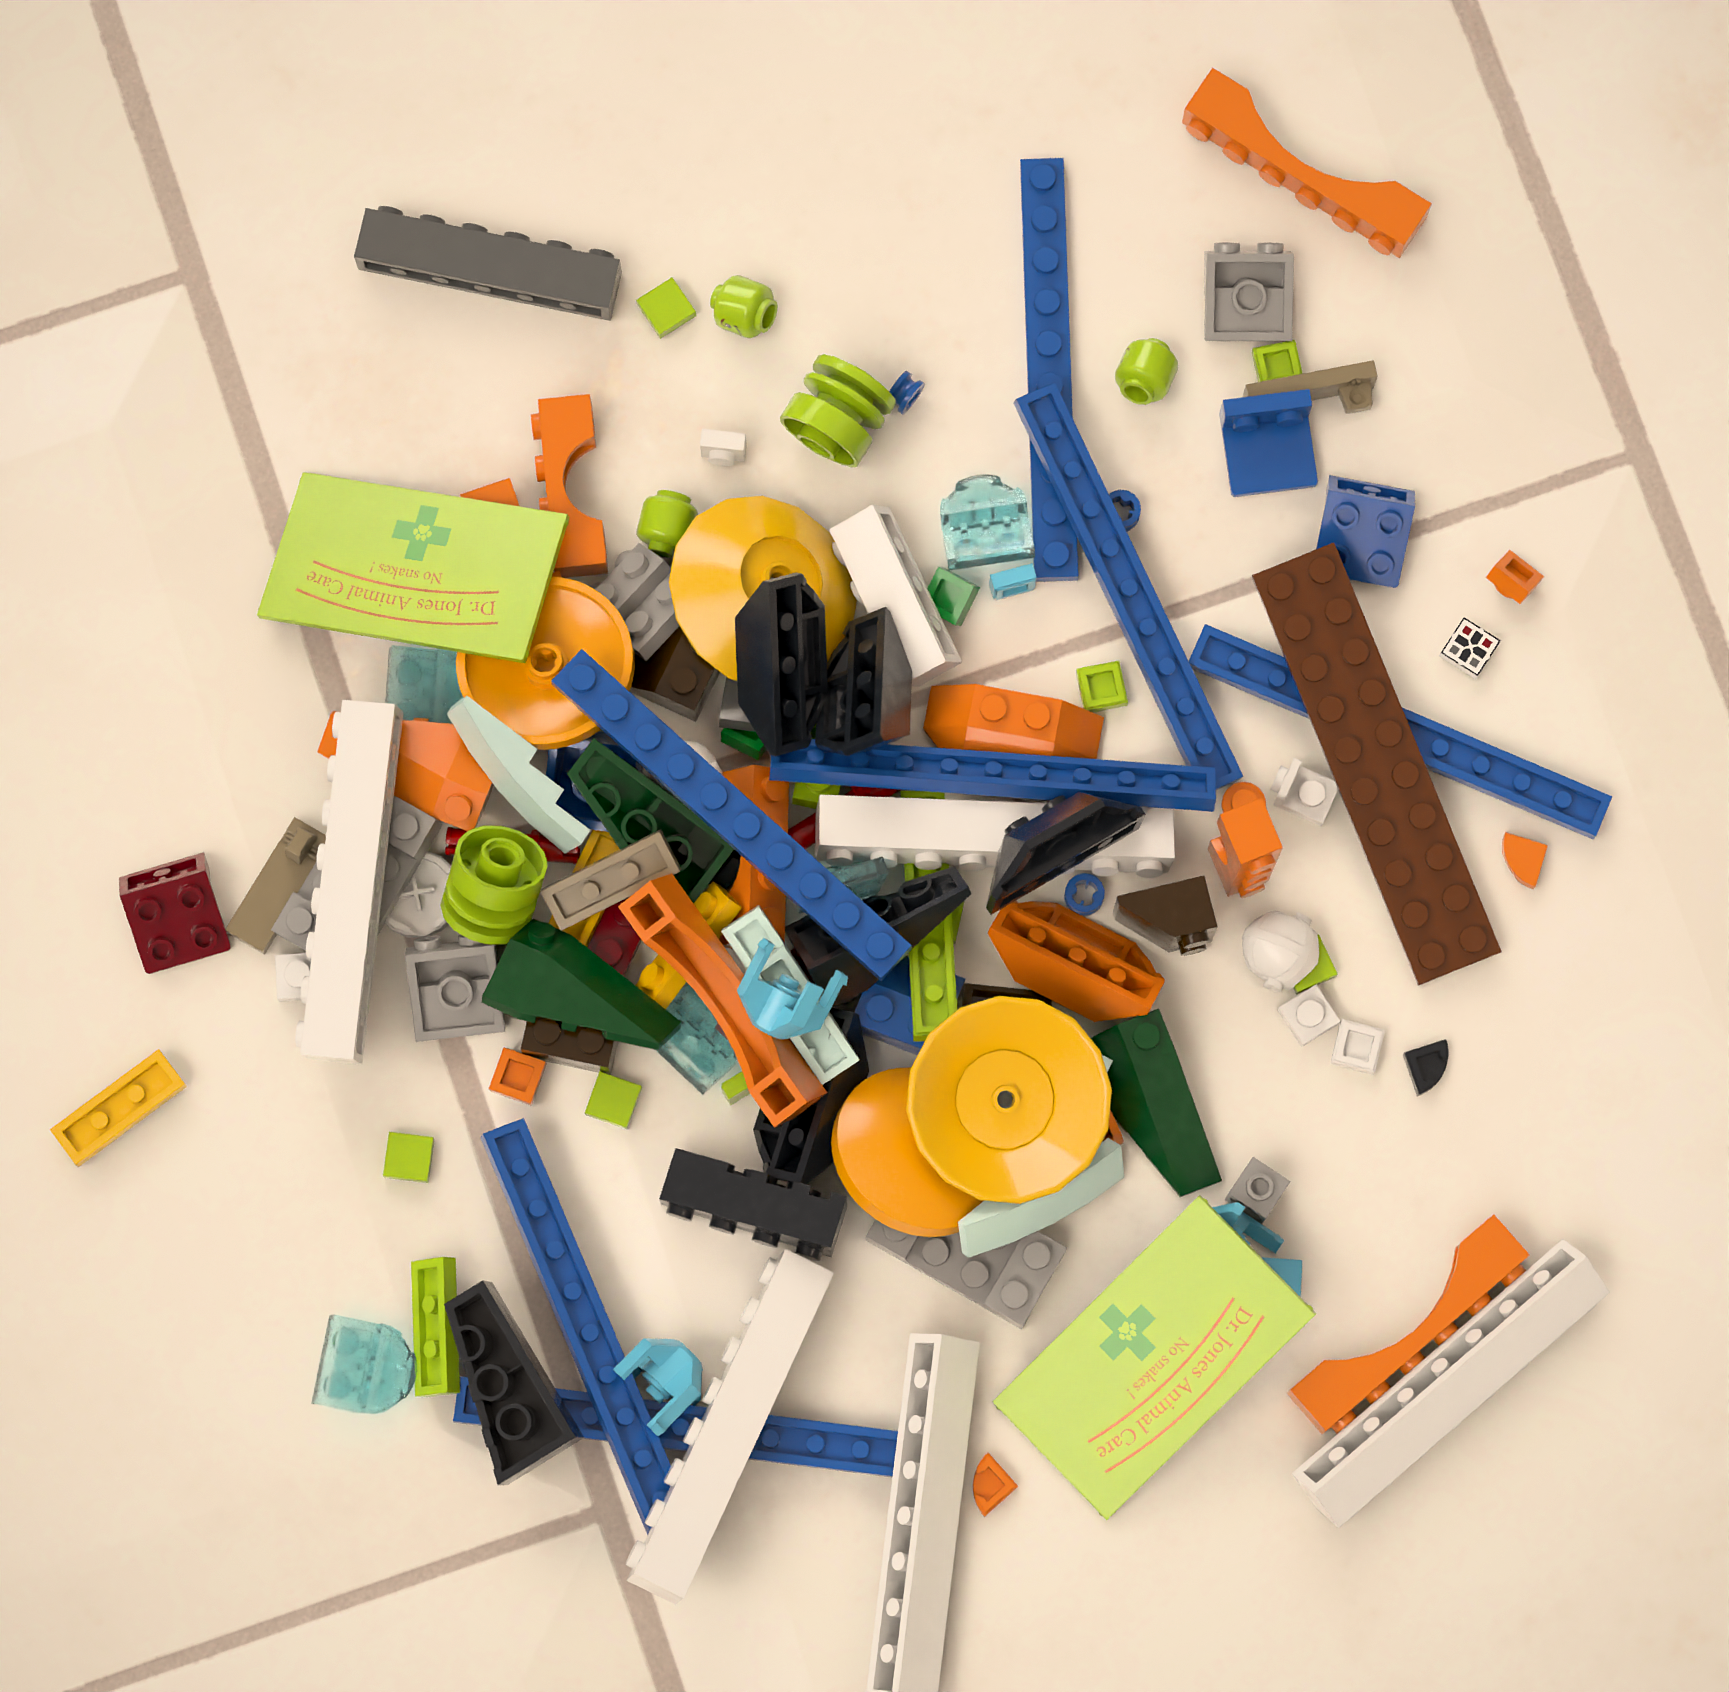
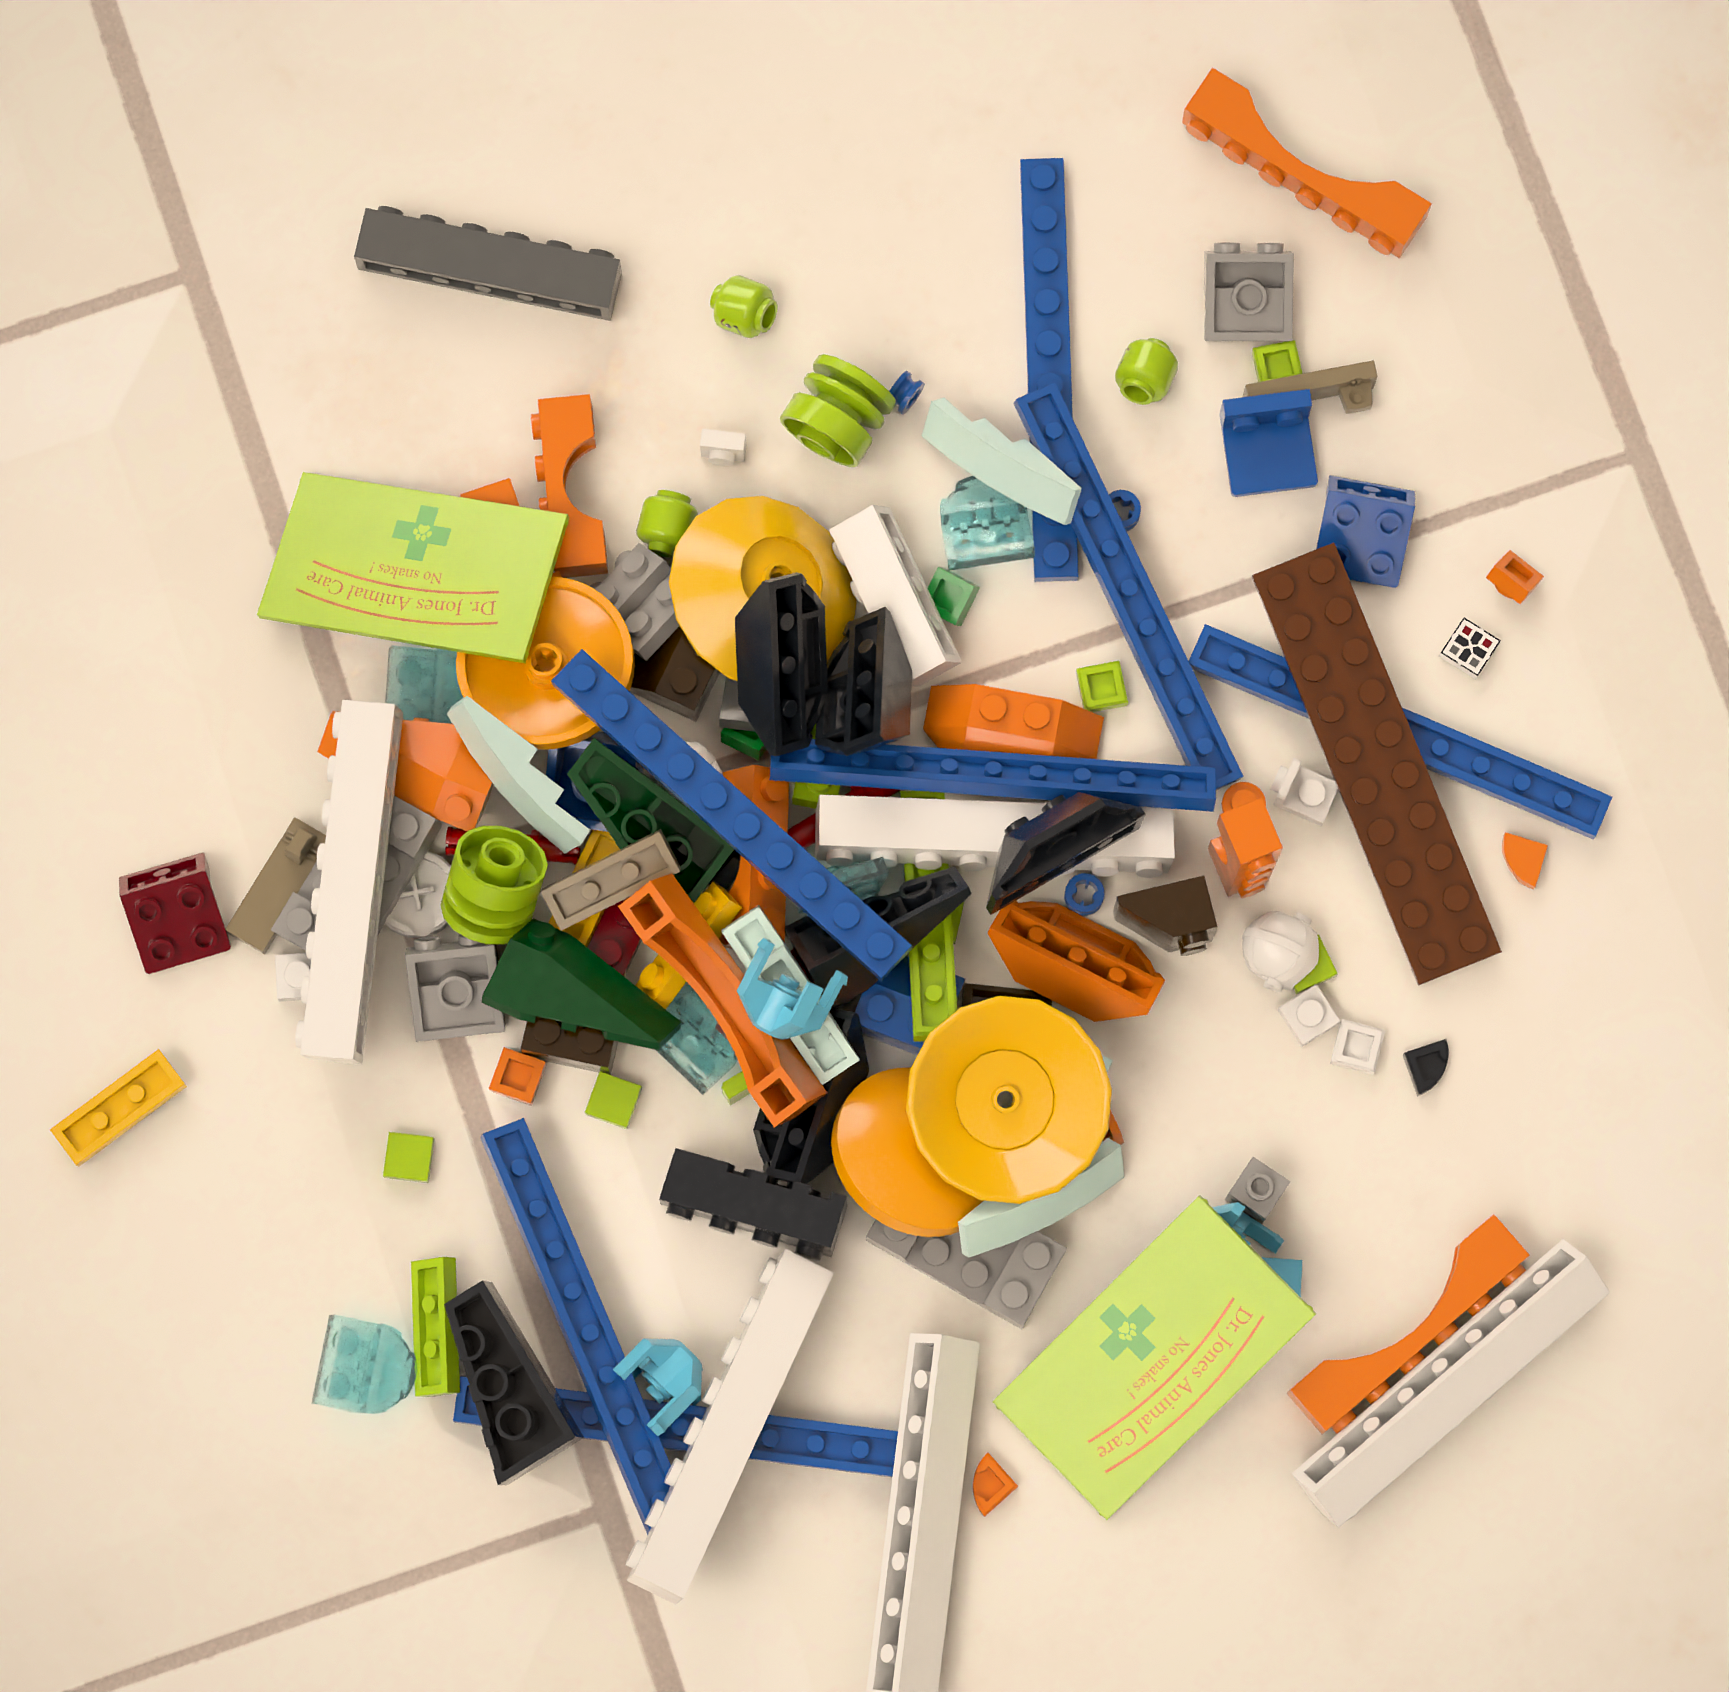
(666, 307): lime tile -> none
(1008, 467): none -> light aqua slope
(1012, 581): medium azure tile -> none
(1156, 1102): dark green wedge -> none

